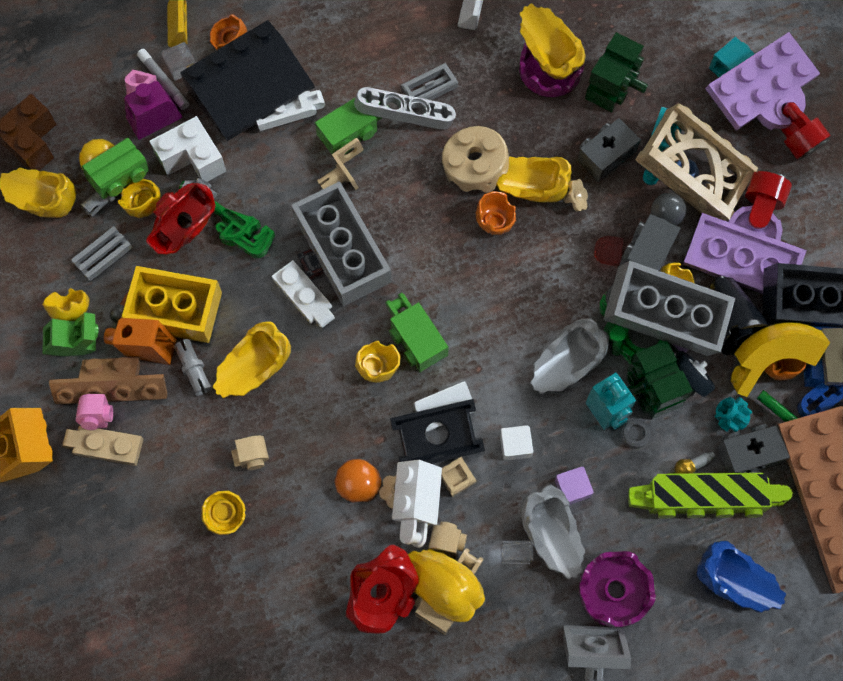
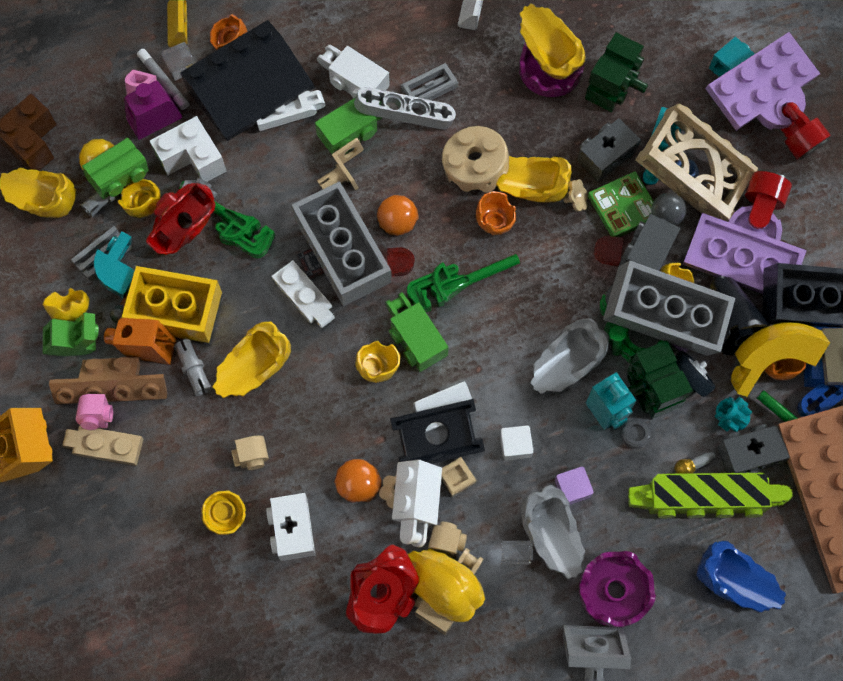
(108, 268): none -> teal brick
(296, 510): none -> white brick
(352, 70): none -> white brick
(397, 215): none -> orange hair
(400, 261): none -> clear red tile
(446, 282): none -> green piece
(622, 204): none -> bright green tile

